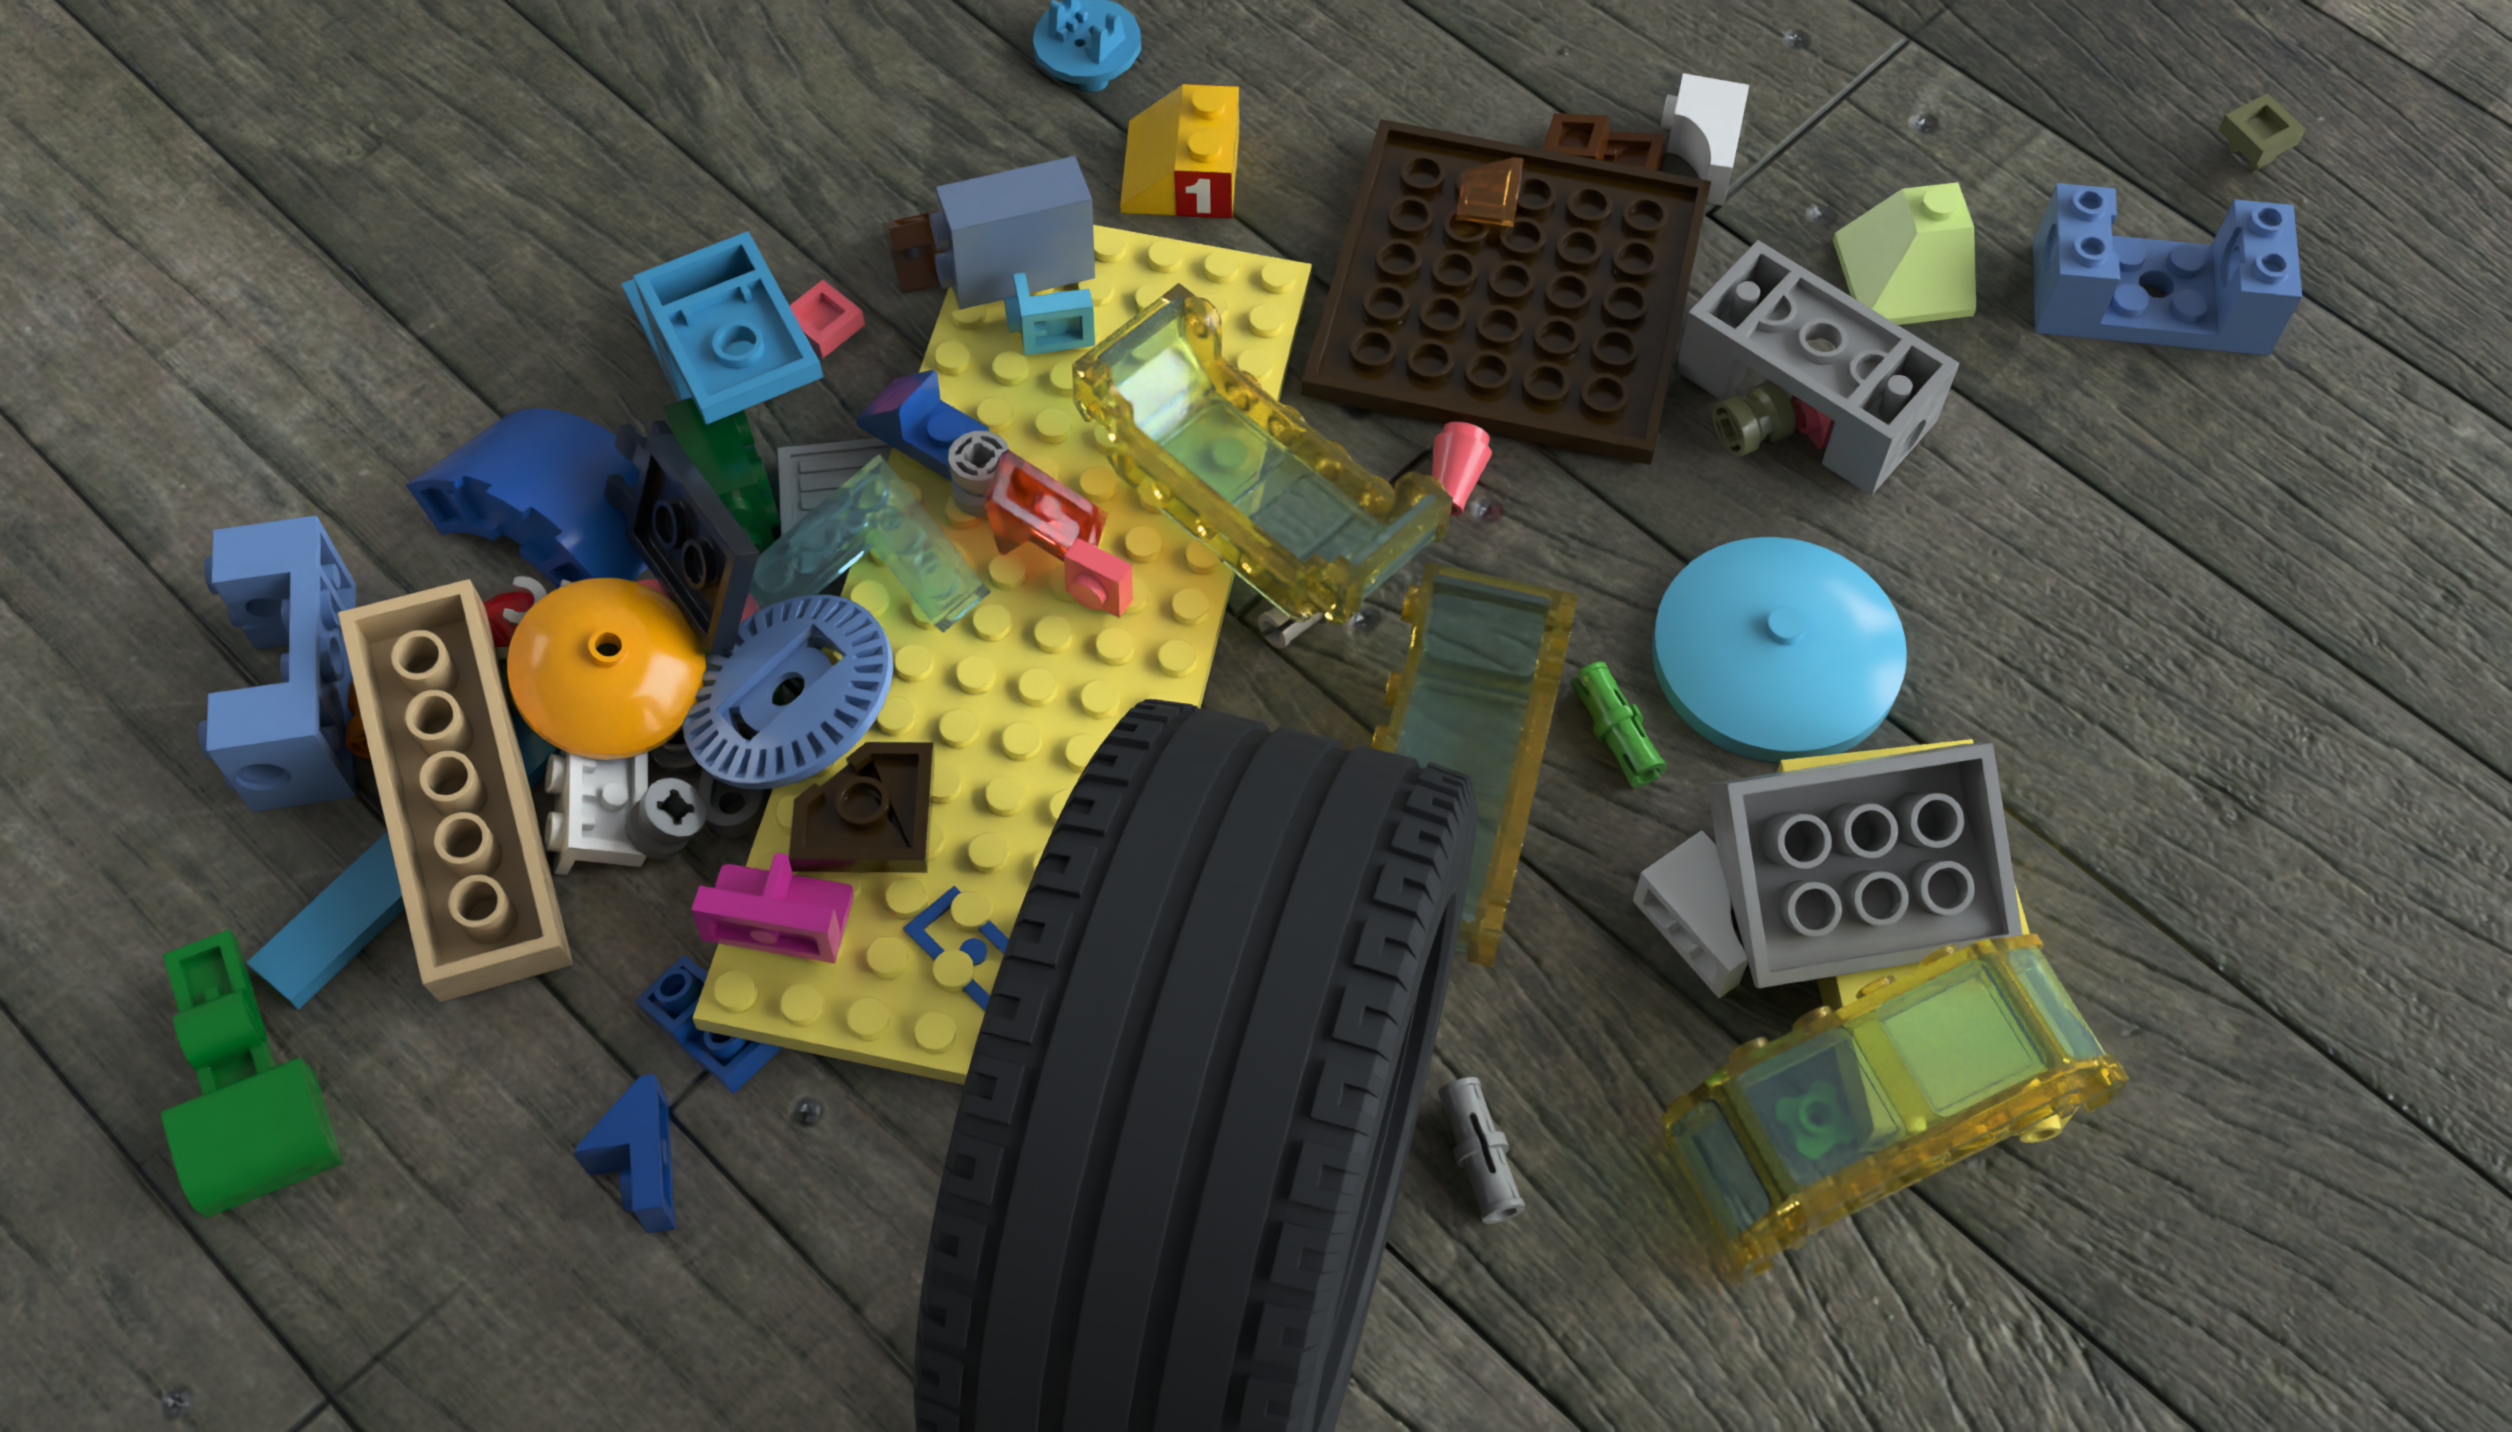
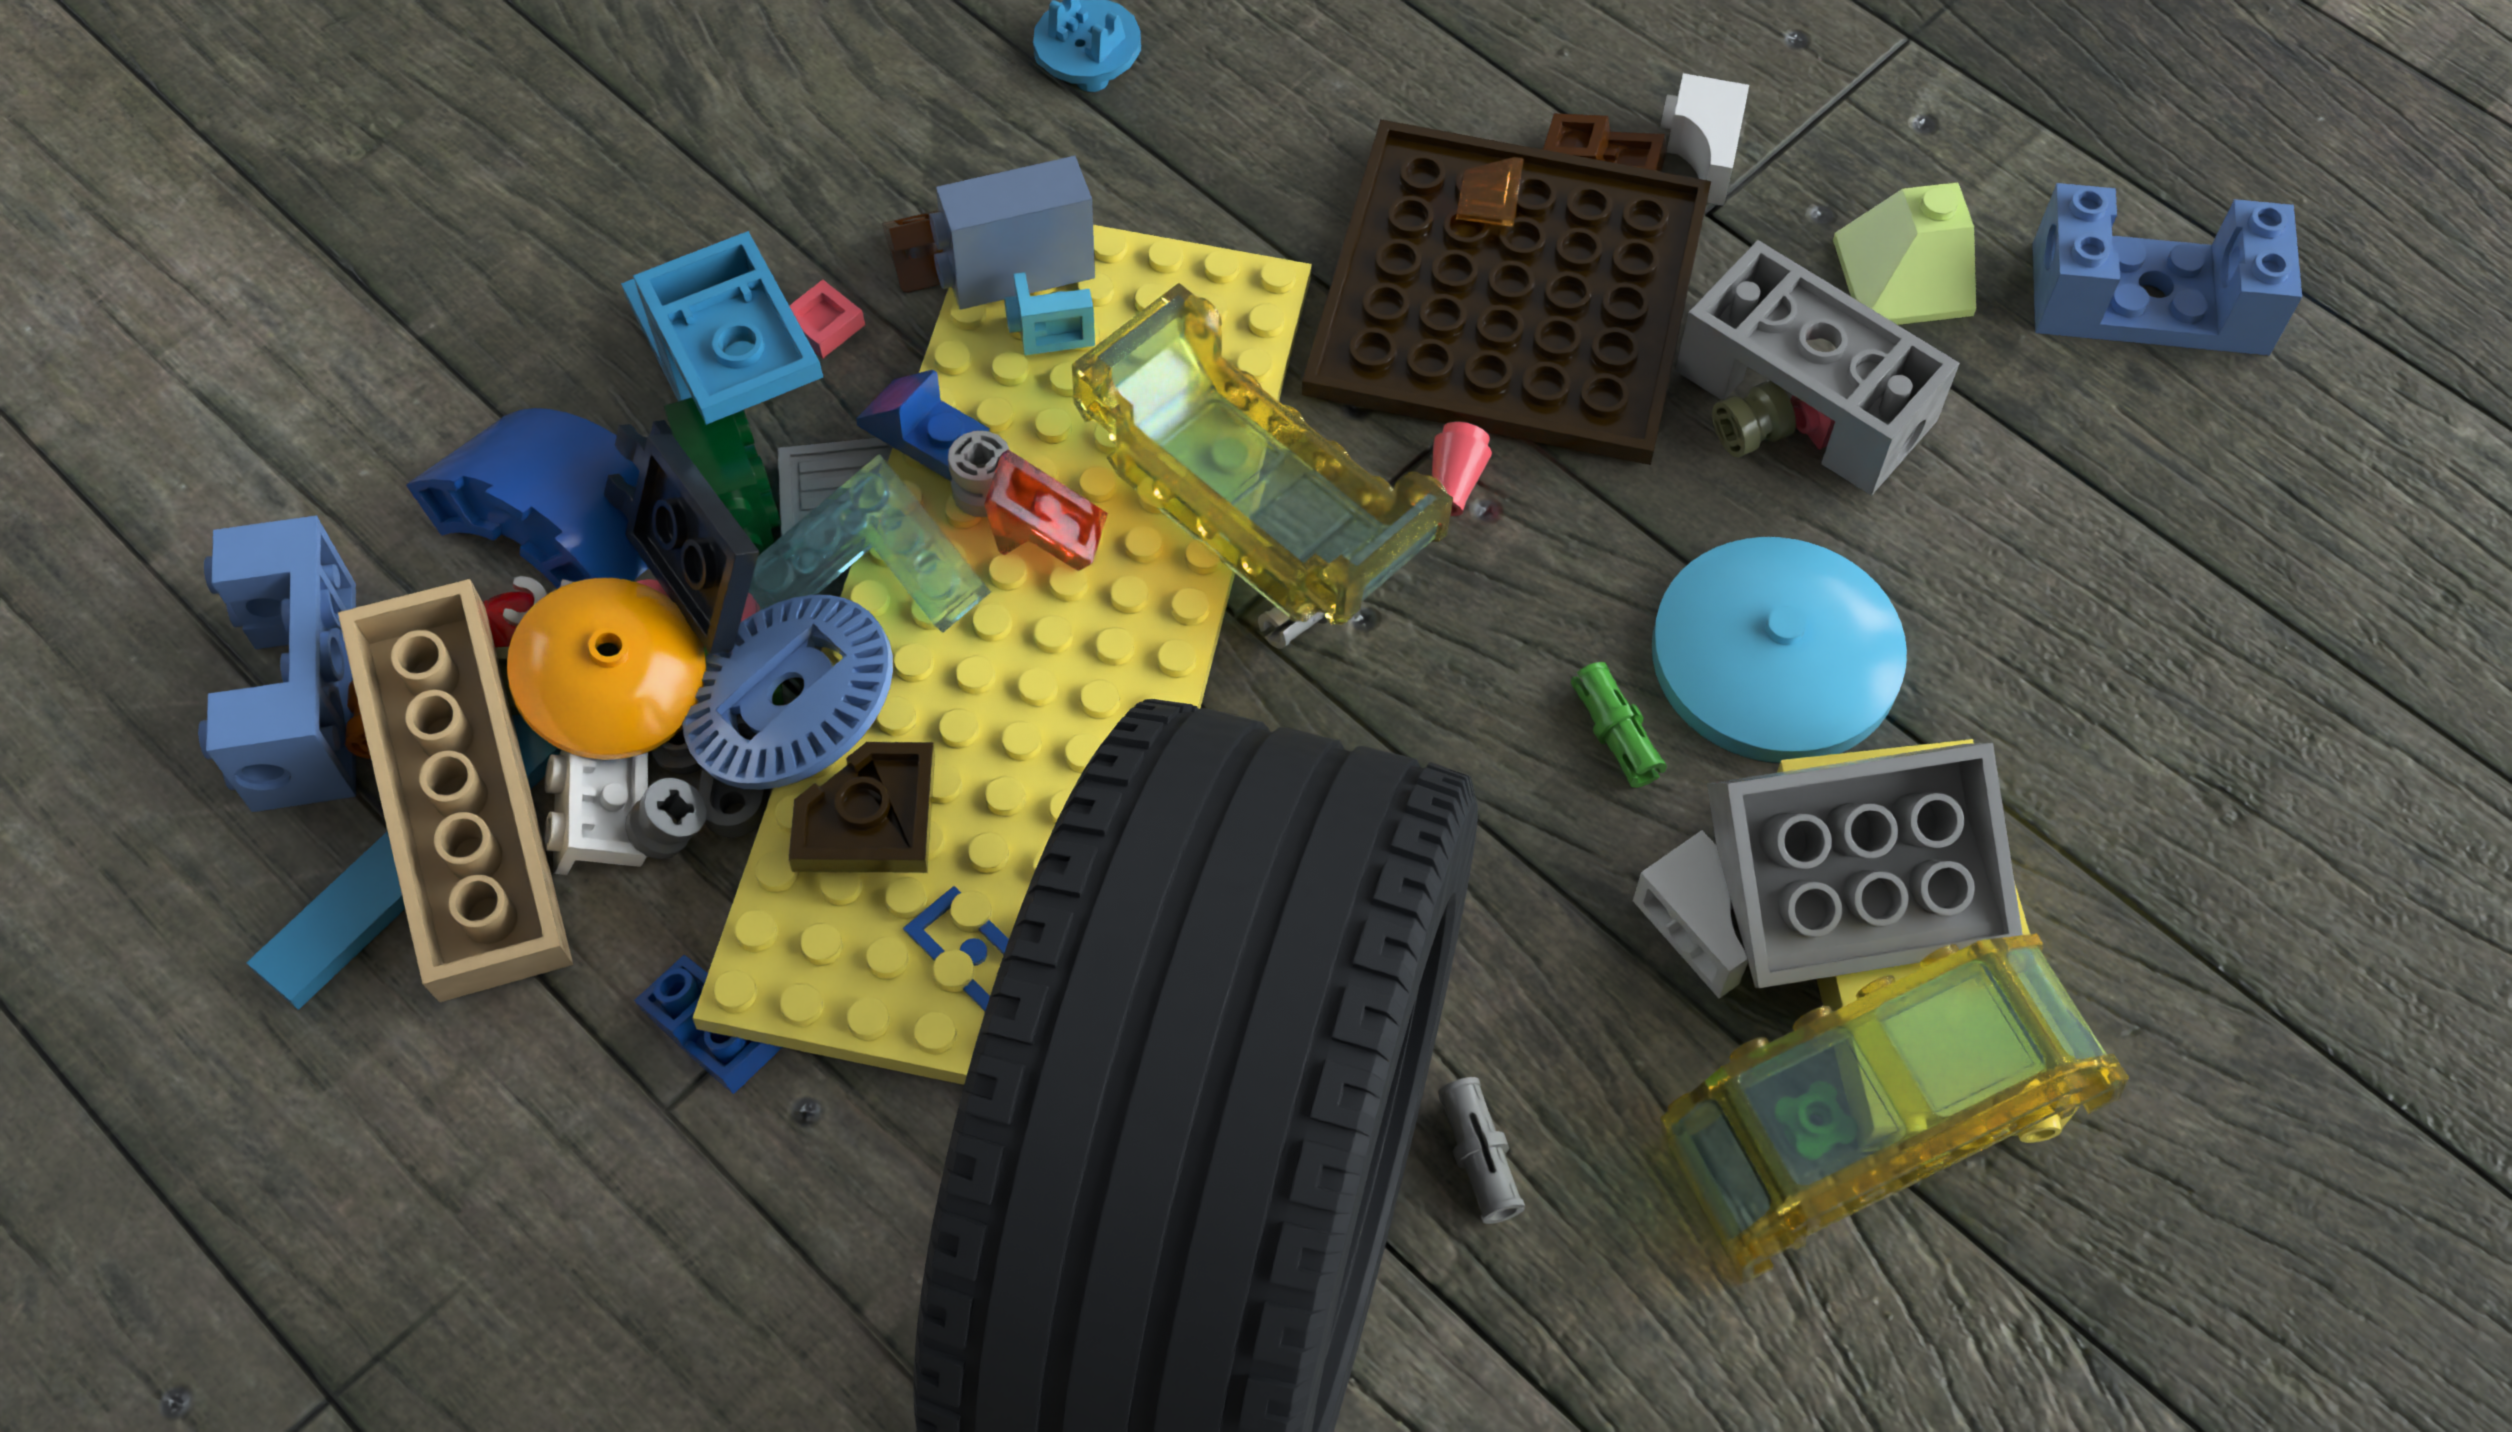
(255, 1119): green plate -> none
(638, 1143): blue slope -> none
(774, 911): dark pink panel -> none
(1098, 578): coral plate -> none
(1184, 154): yellow slope -> none
(1481, 704): clear light blue windscreen -> none
(2261, 131): olive tile -> none

